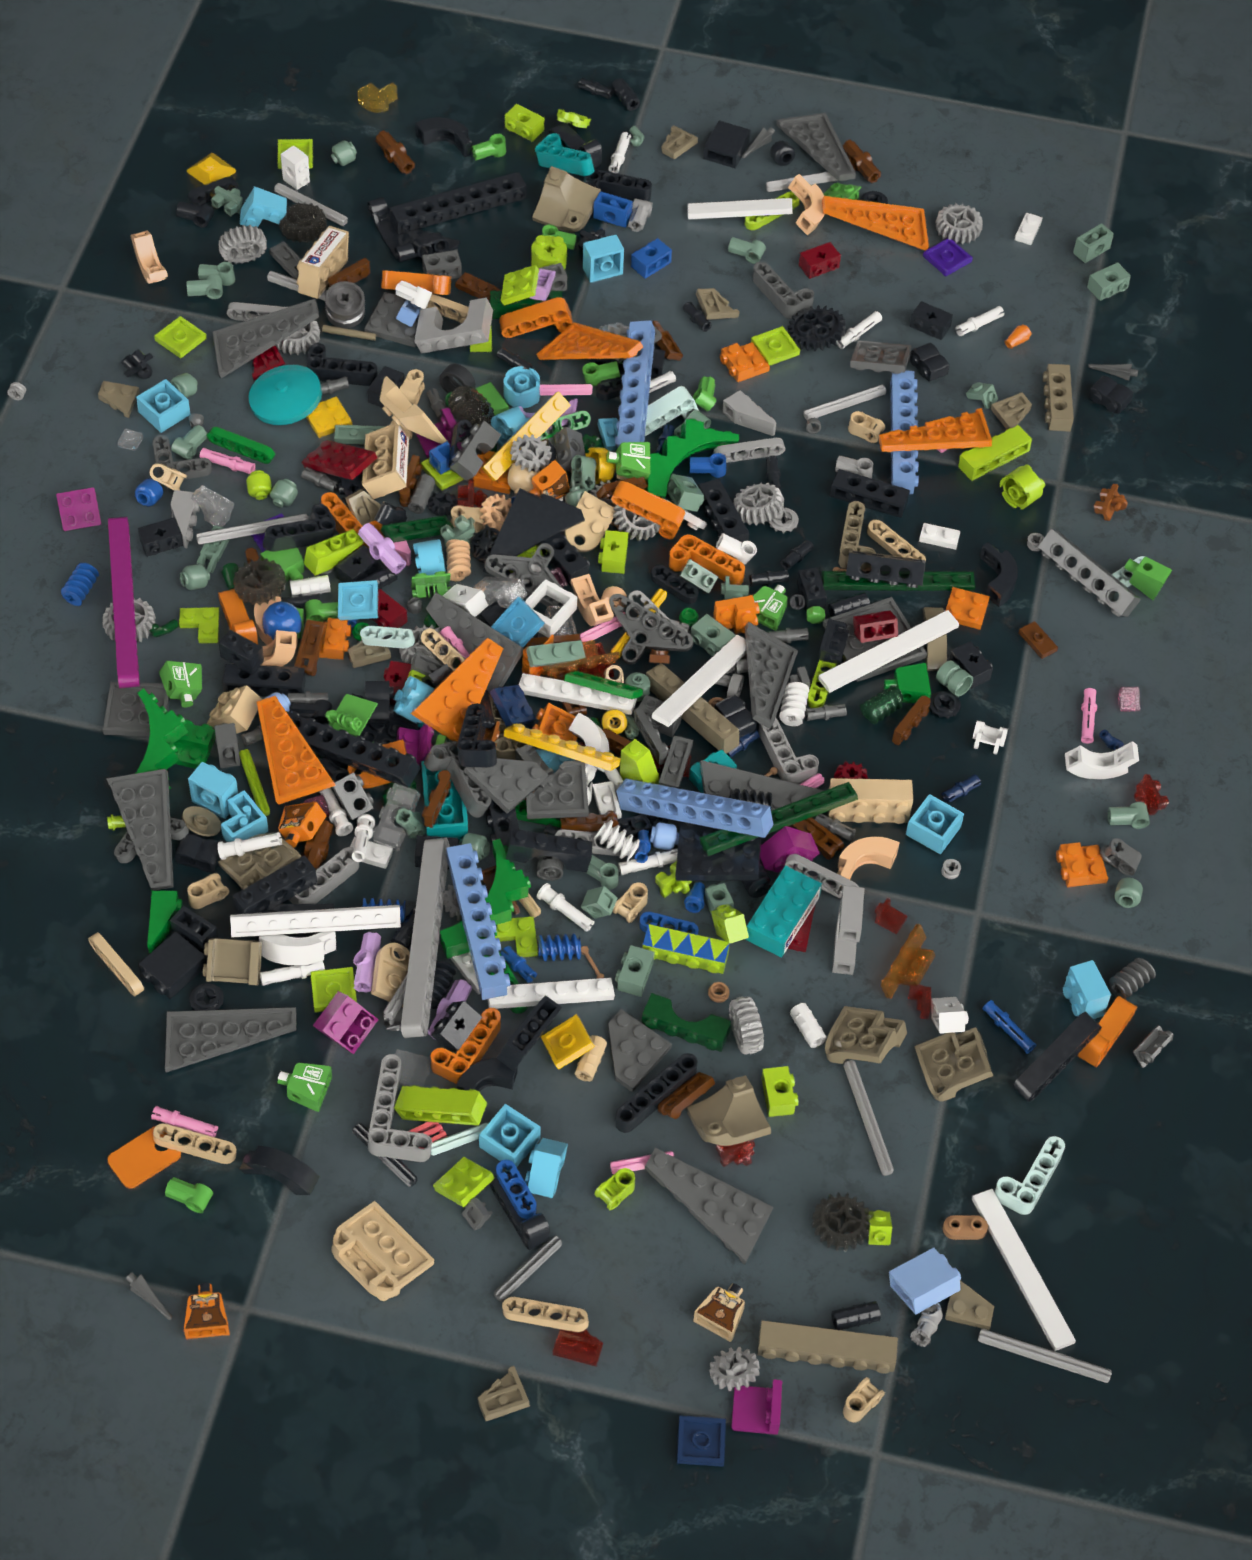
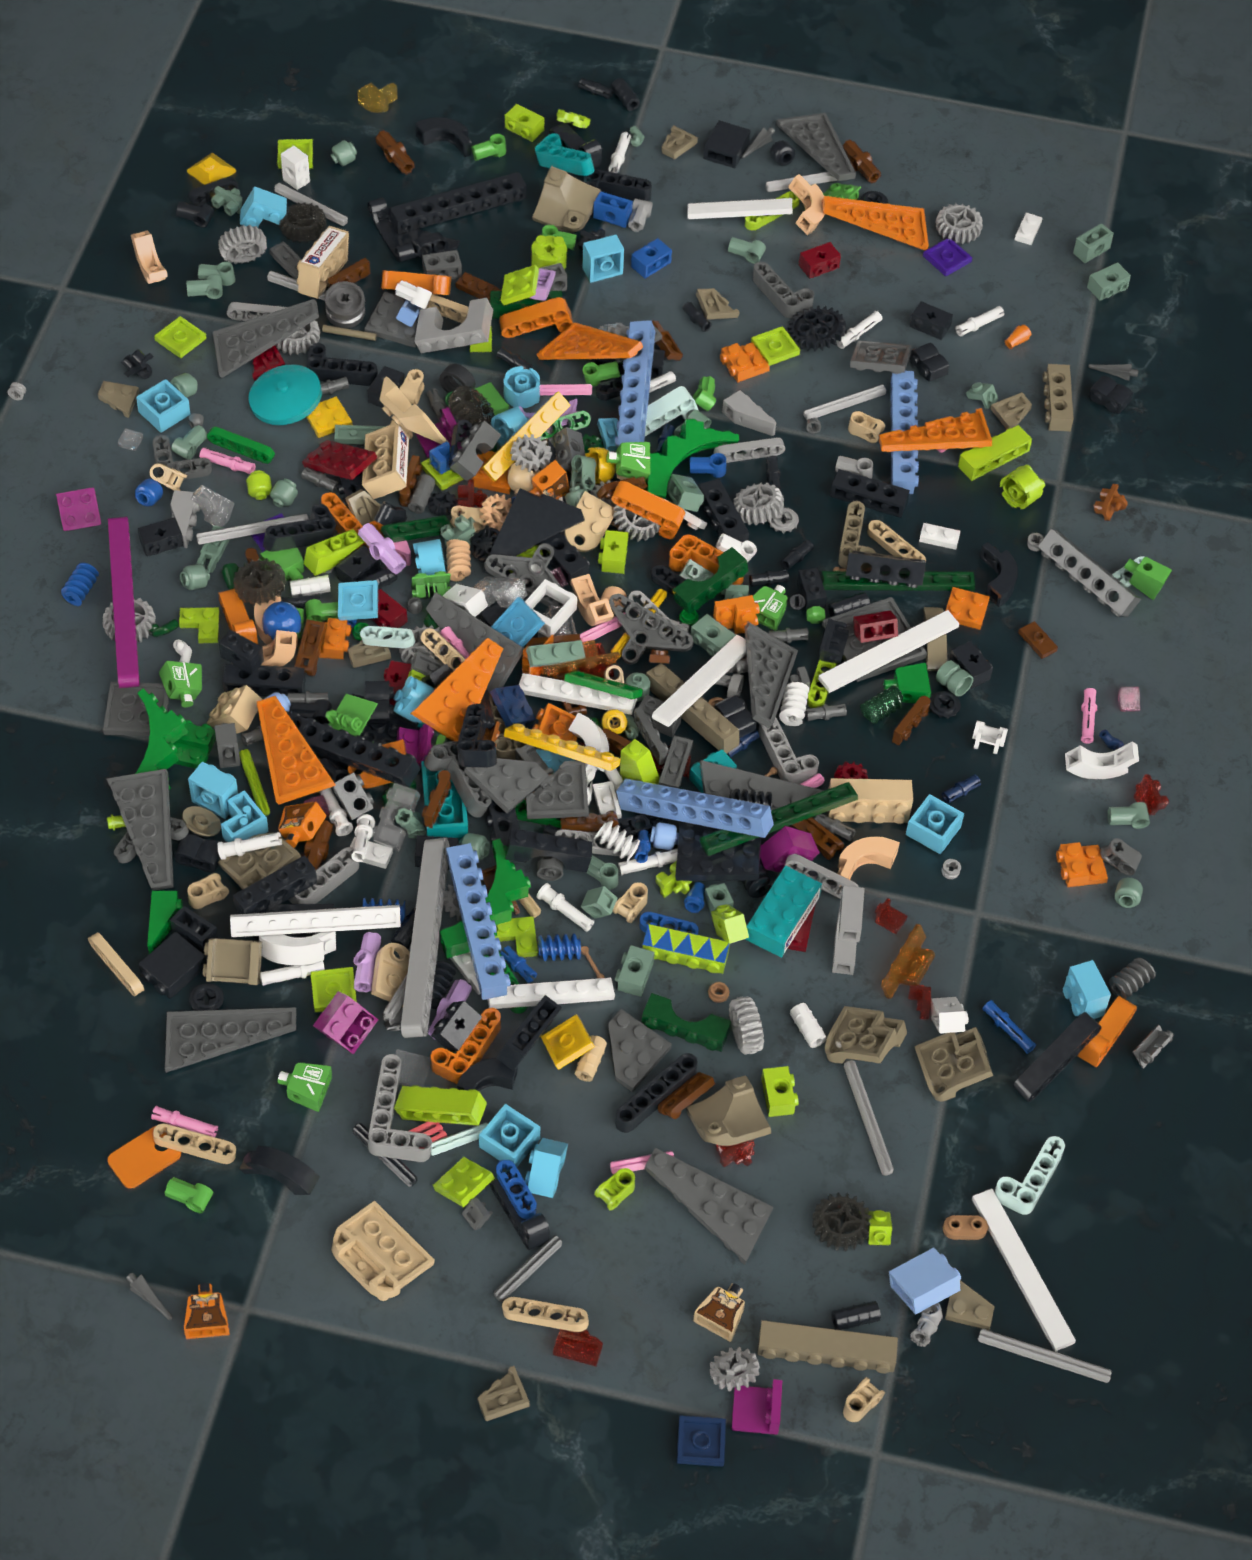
(183, 650): none -> white arm
(694, 594): none -> dark green arch

